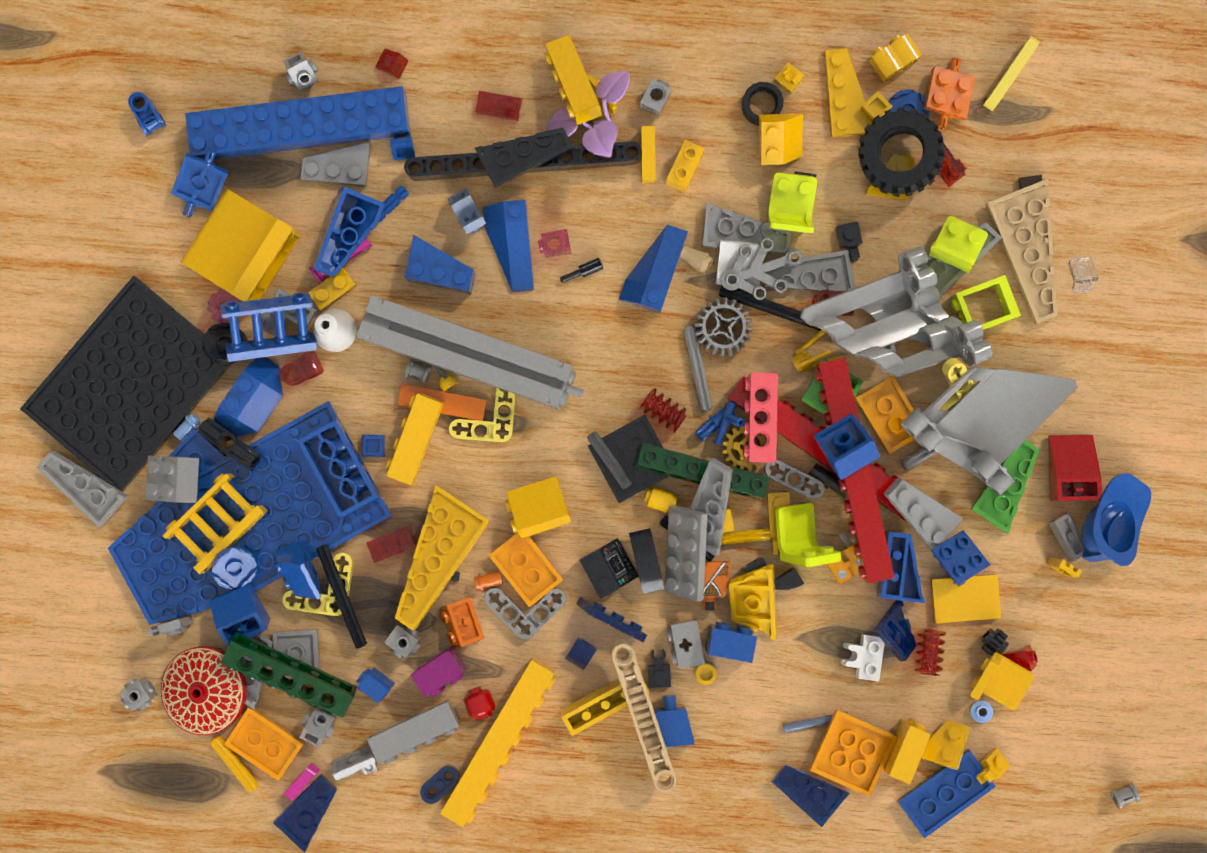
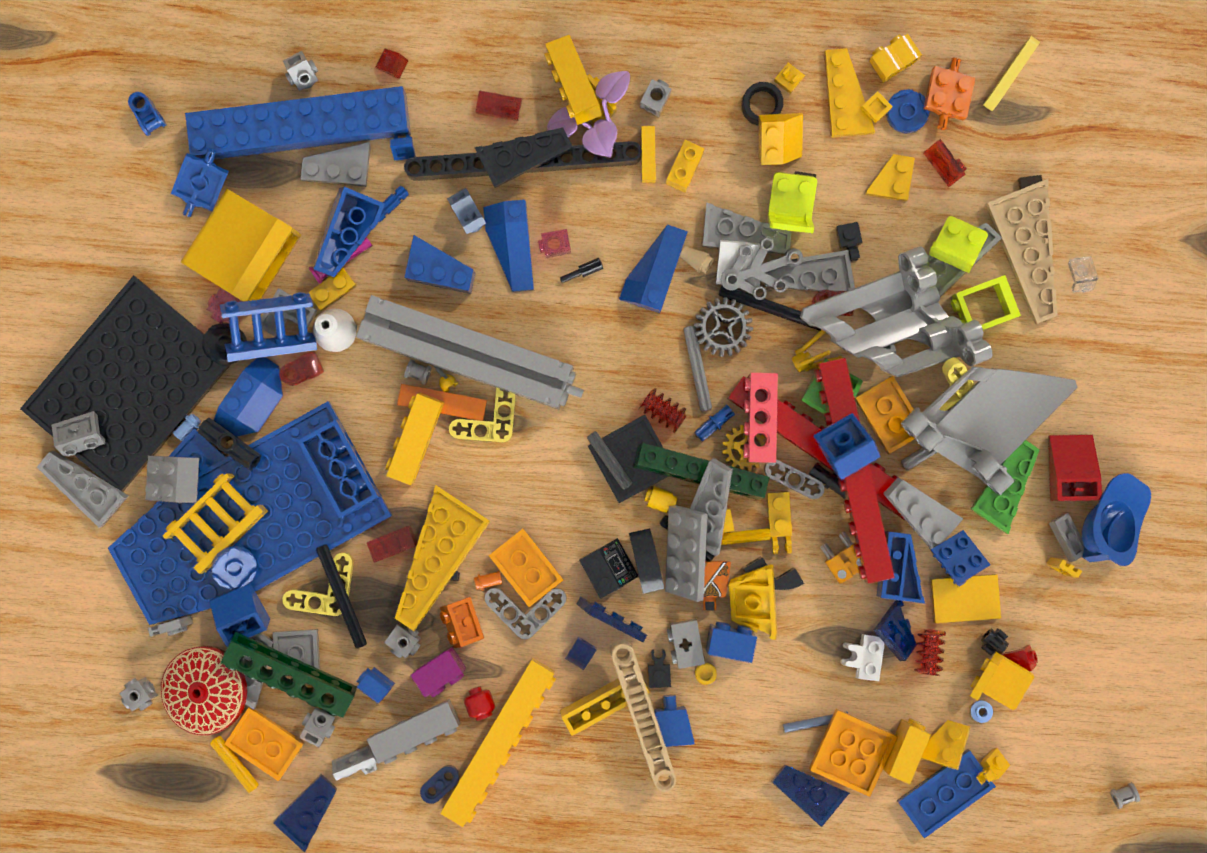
(77, 434): none -> light grey bracket
(298, 571): blue slope -> none
(301, 782): dark pink beam -> none
(373, 445): blue tile -> none
(537, 507): yellow brick -> none
(728, 418): blue piece -> none
(798, 537): neon yellow piece -> none
(901, 123): black tyre -> none

